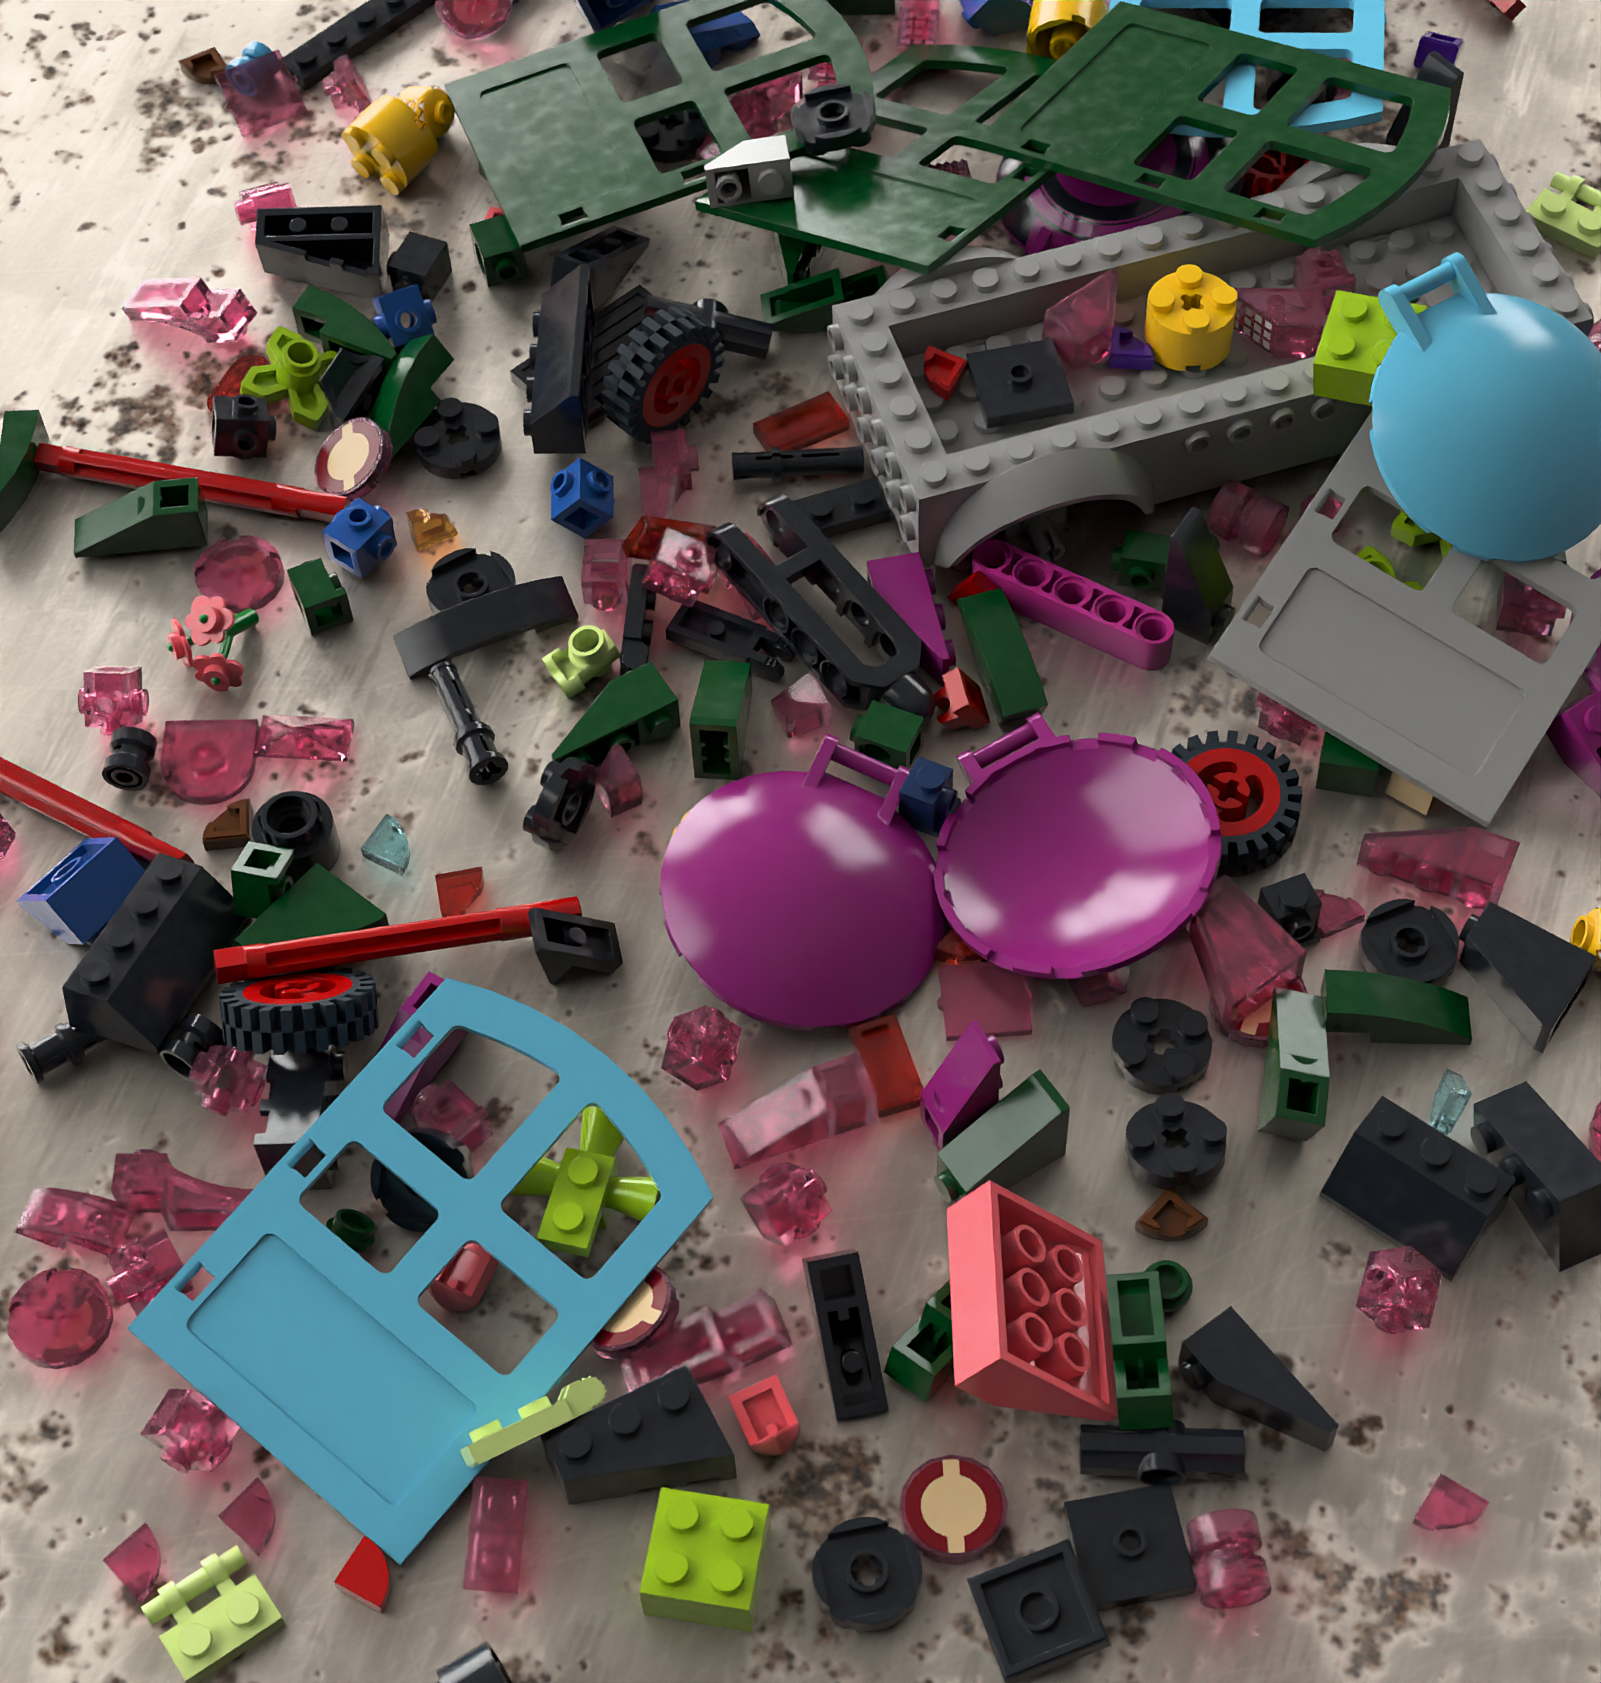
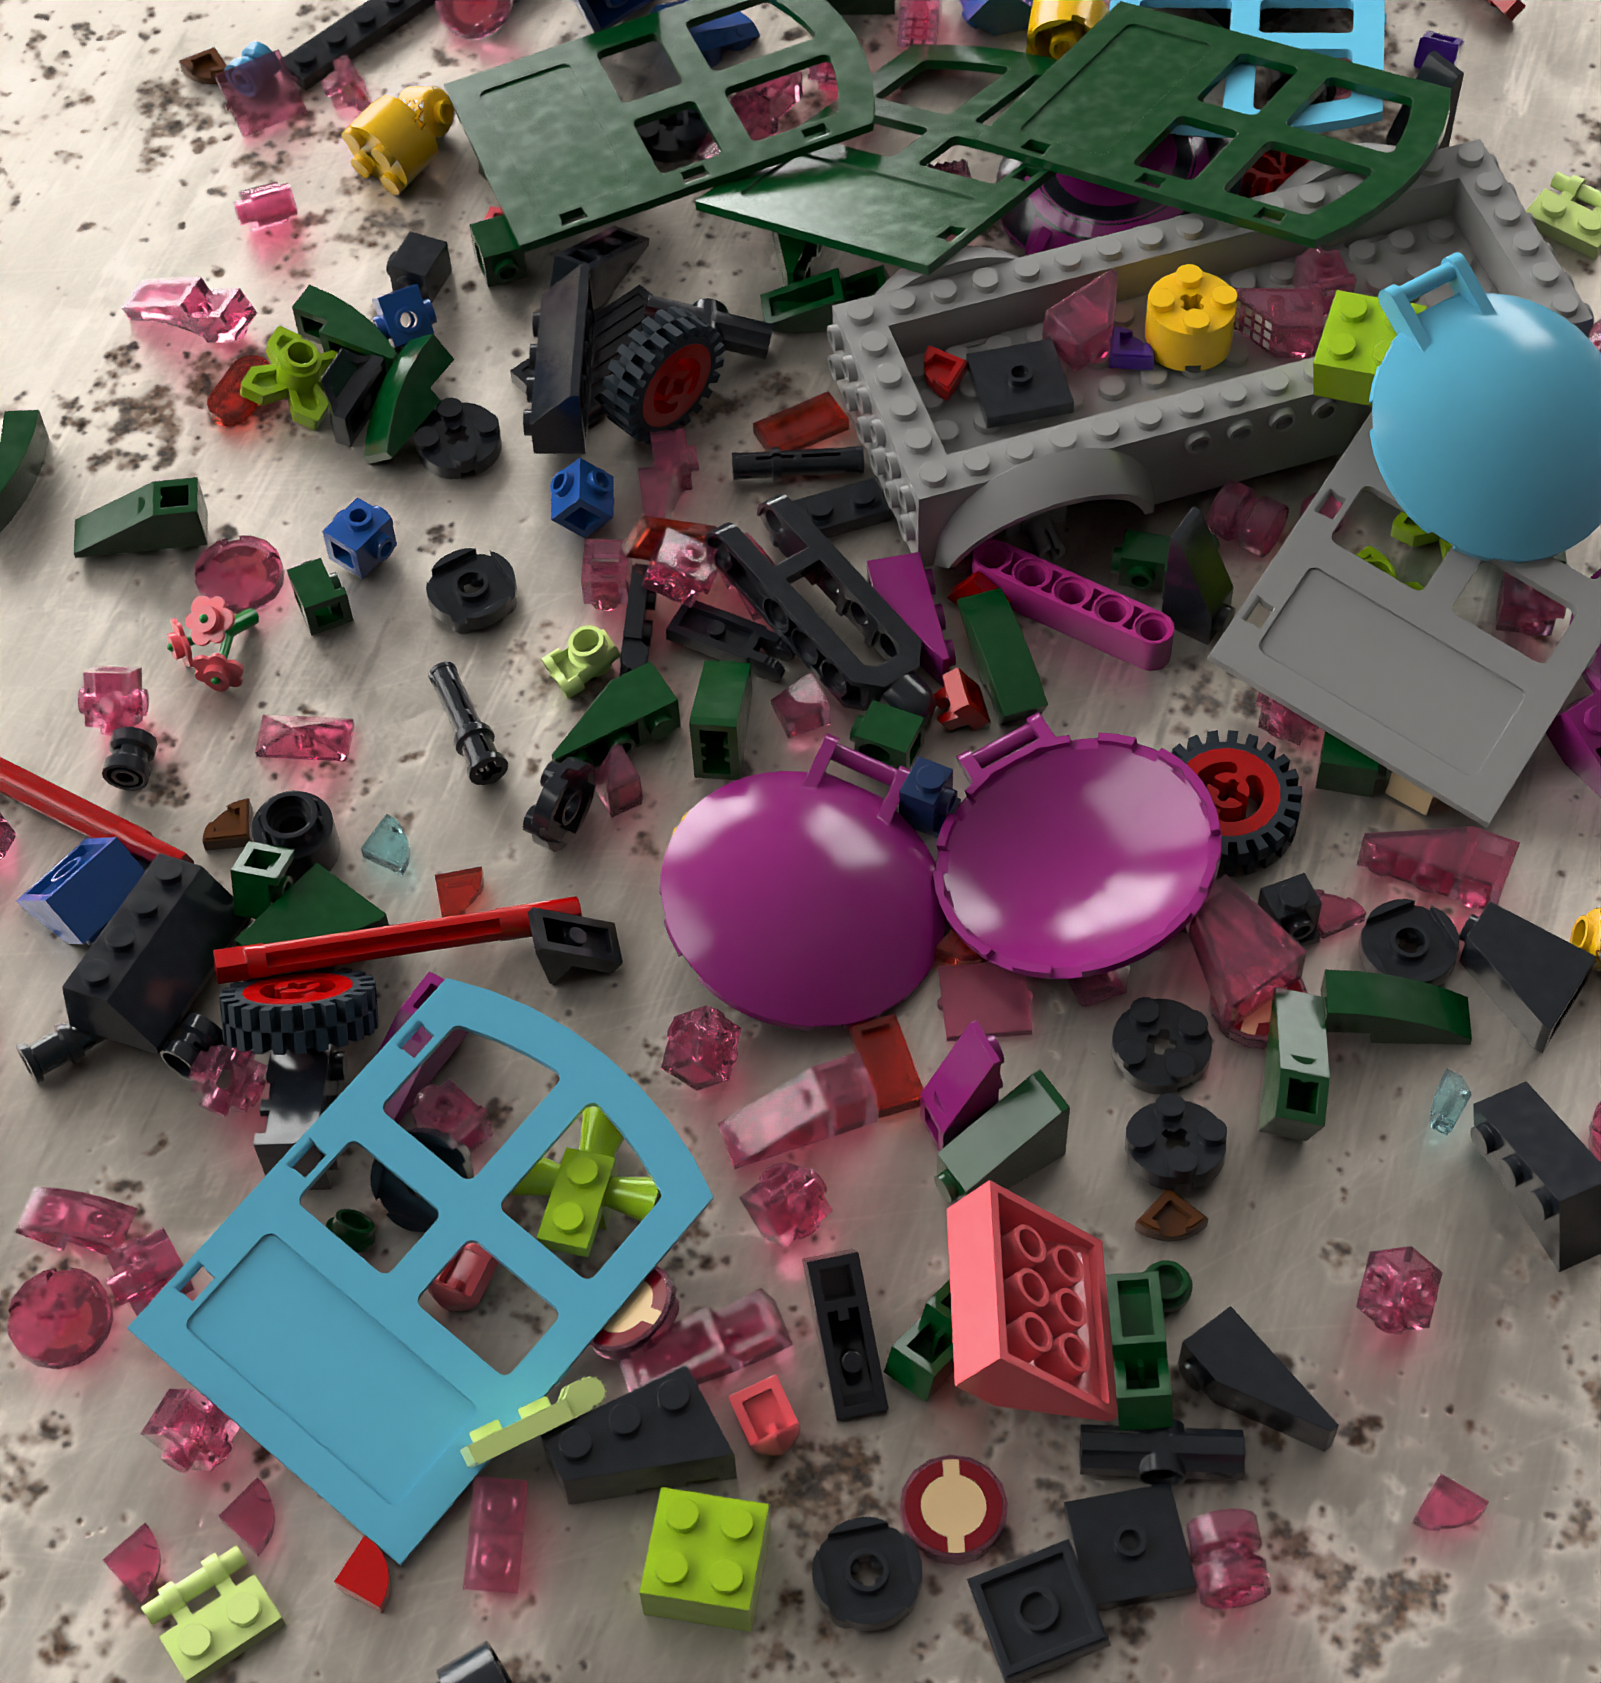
(186, 1203): clear pink slope -> none
(209, 758): clear pink tile -> none
(216, 487): red piece -> none
(241, 426): black brick -> none
(326, 247): black wedge -> none
(353, 459): tile -> none
(429, 528): clear orange tile -> none
(484, 621): black slope -> none
(750, 173): light grey slope -> none
(851, 127): black plate -> none
(1417, 1187): black slope -> none

